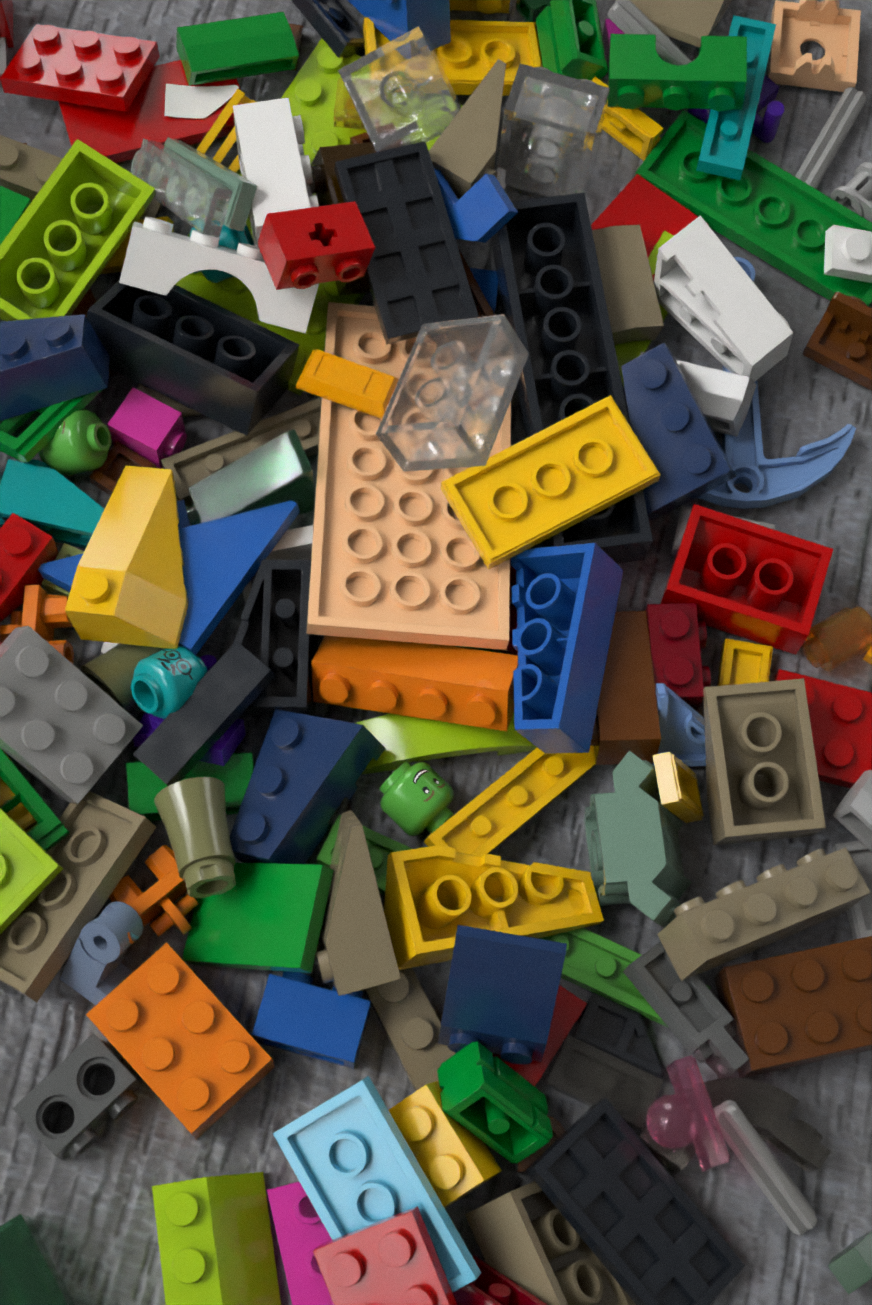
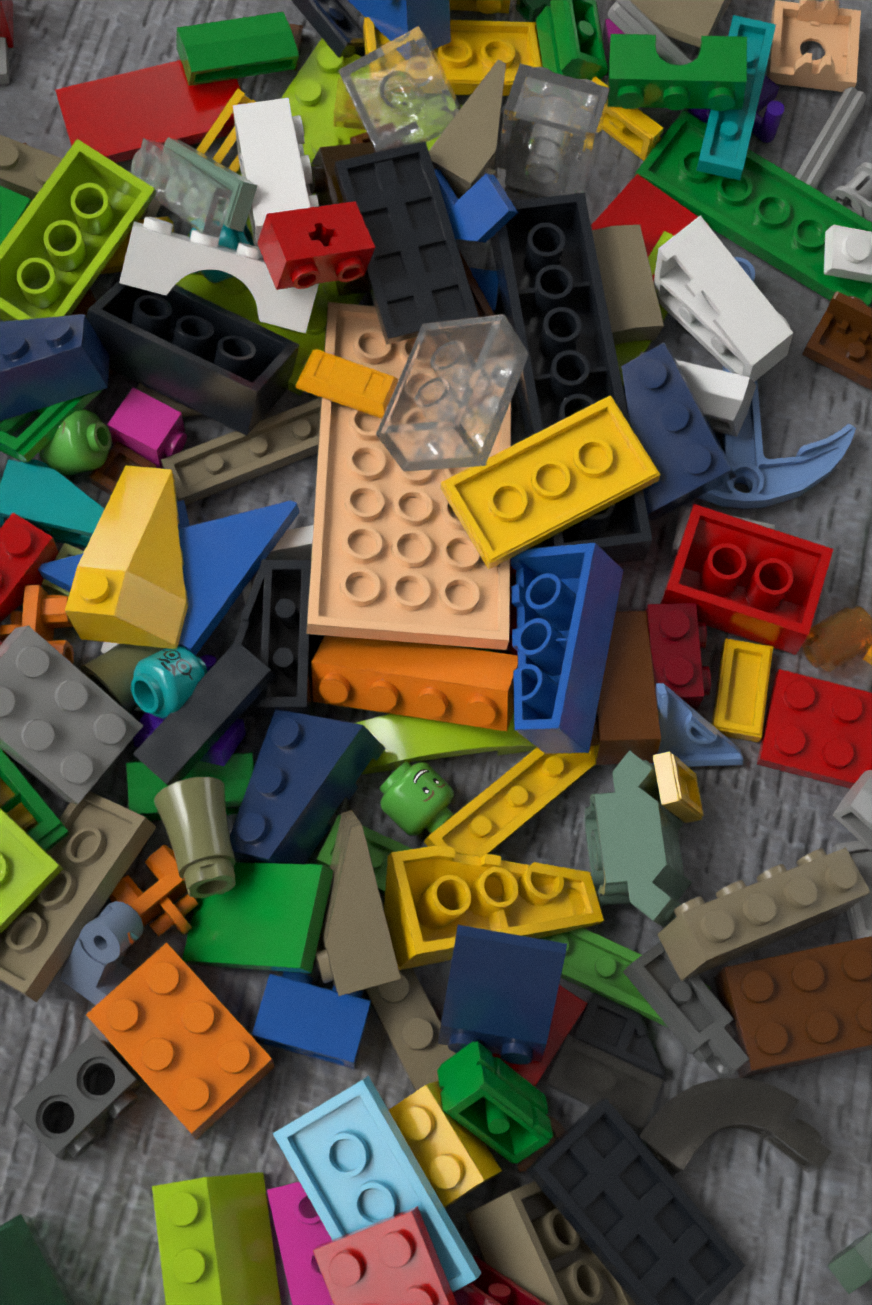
(80, 67): red plate -> none
(195, 101): white sticker -> none
(257, 480): clear green slope -> none
(688, 1116): clear pink tile -> none
(761, 763): dark tan slope -> none
(764, 1168): light grey axle -> none

